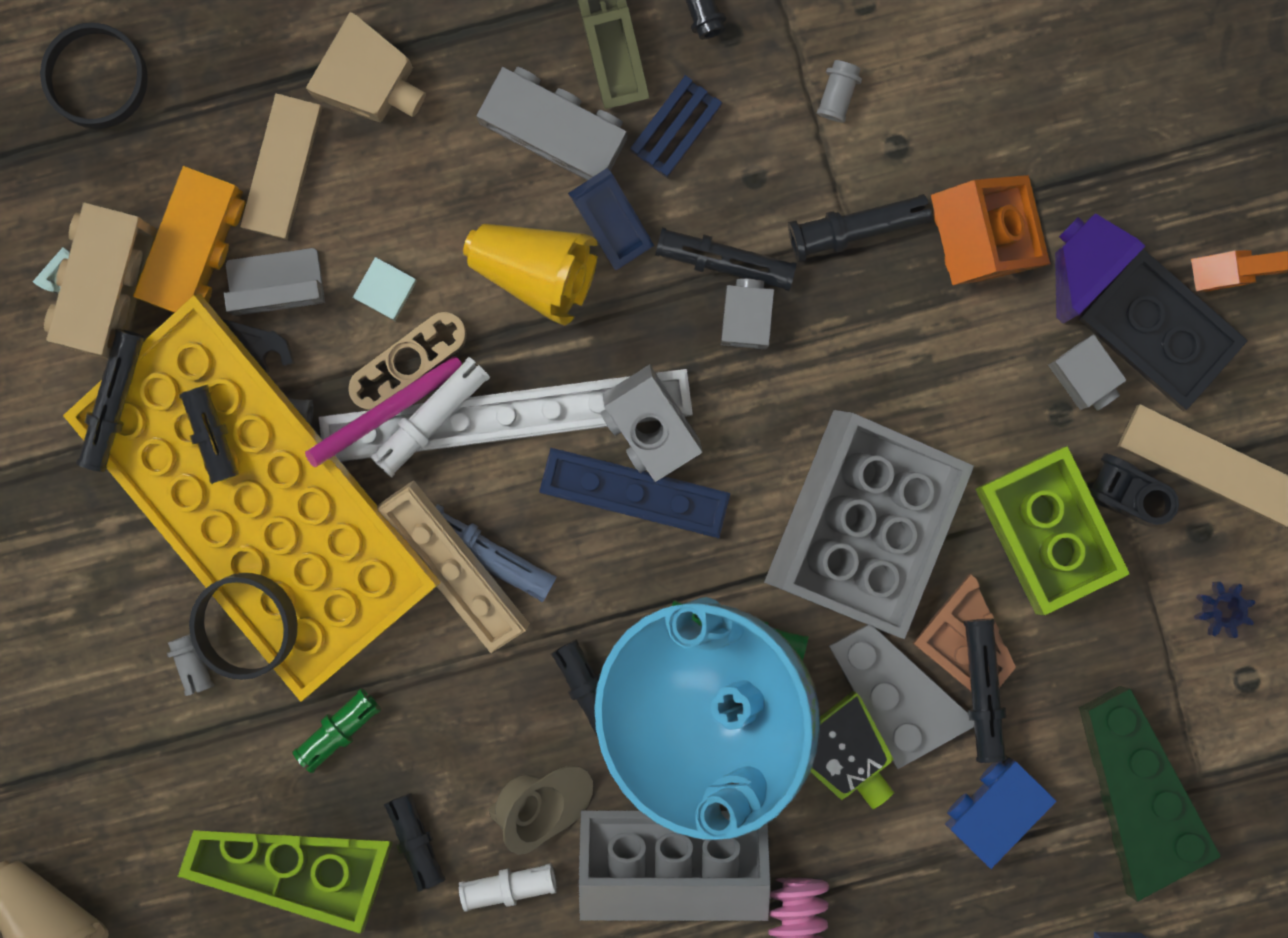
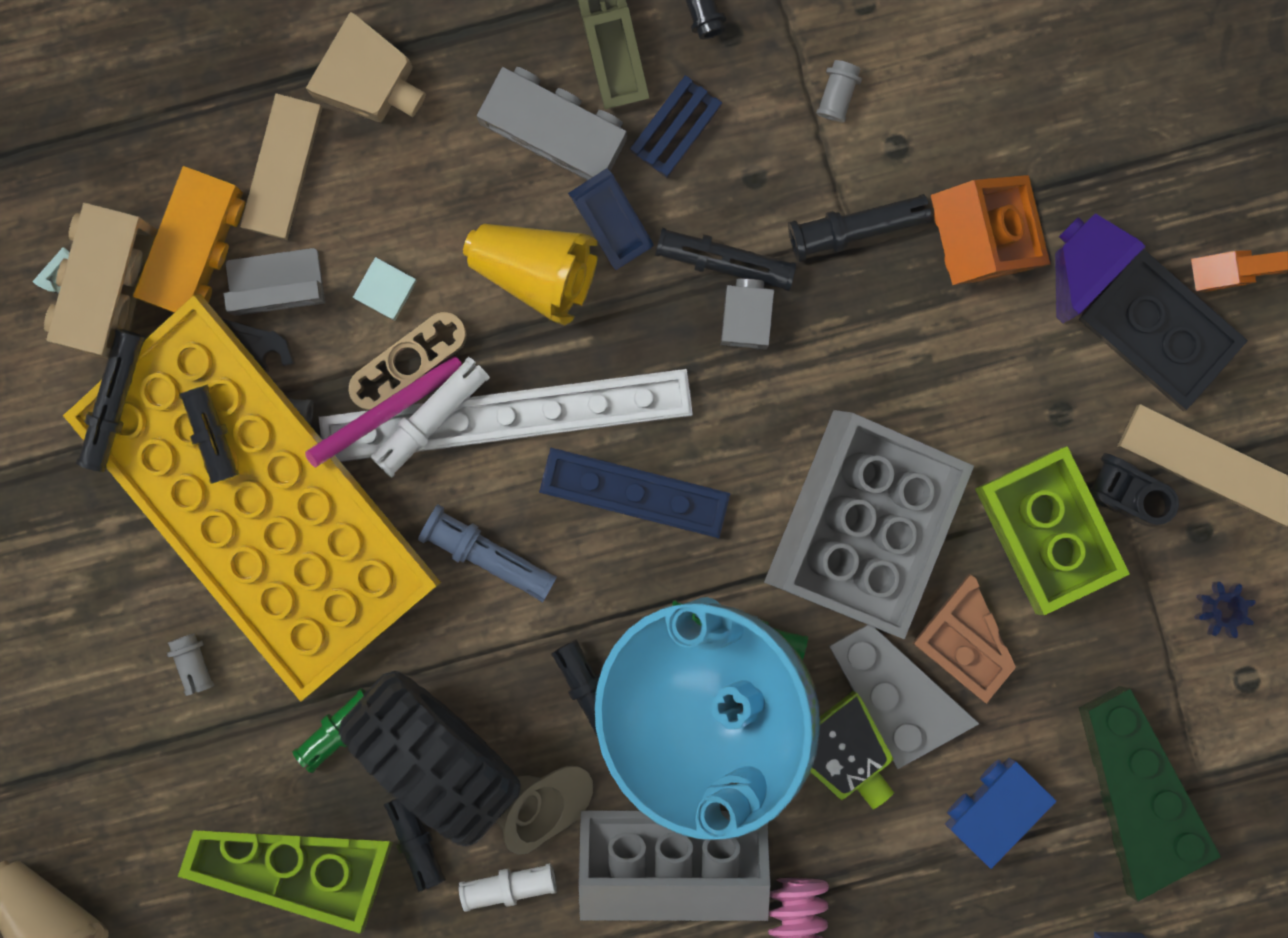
(54, 50): black tyre -> none
(206, 651): black tyre -> none
(429, 759): none -> black tyre
(461, 574): tan tile -> none
(645, 397): light grey brick -> none
(985, 691): black pin -> none
(1088, 374): light grey brick -> none

